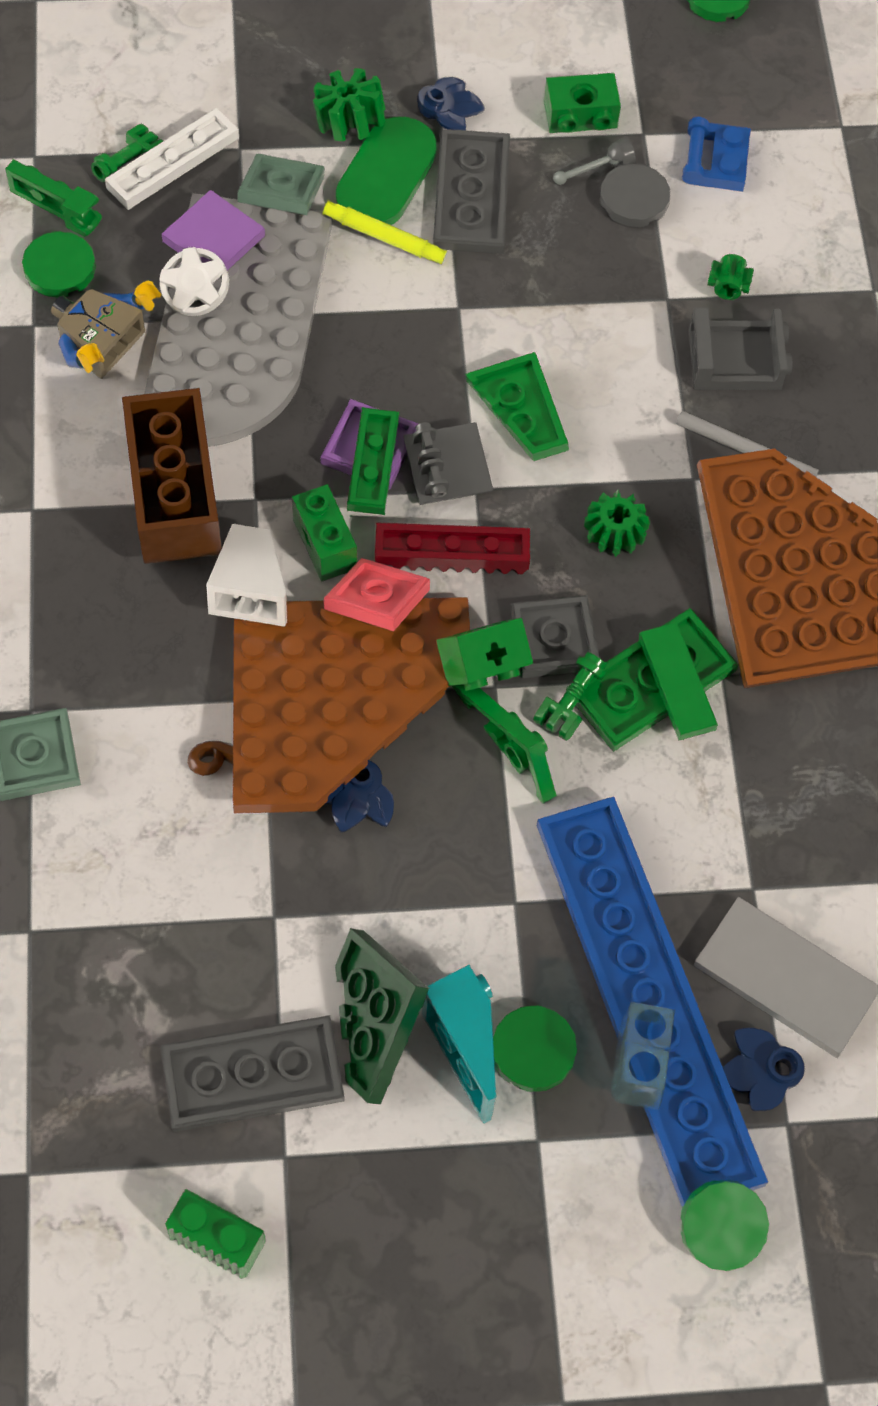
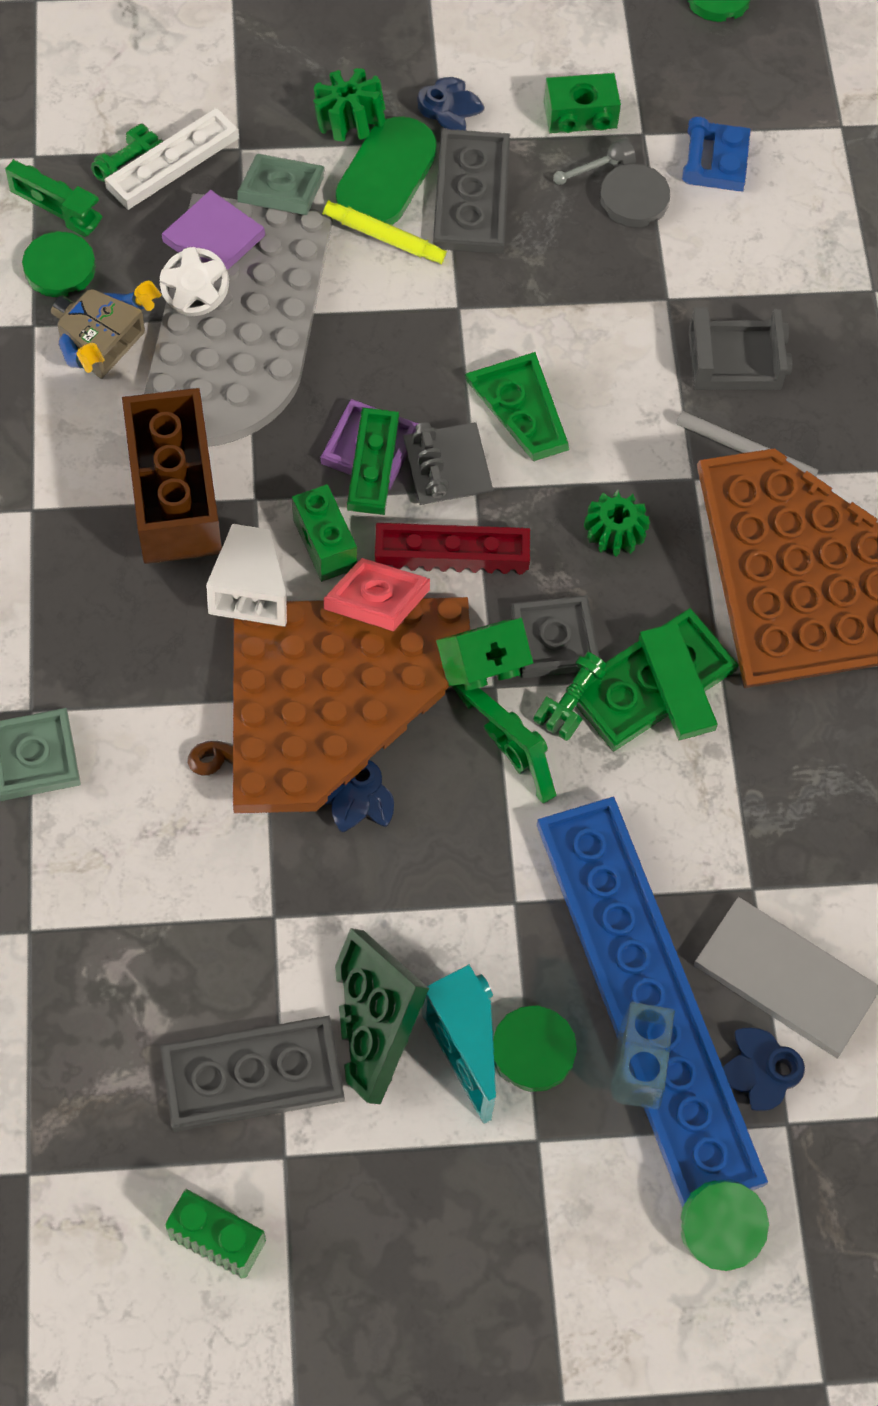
(730, 277): green gear -> none

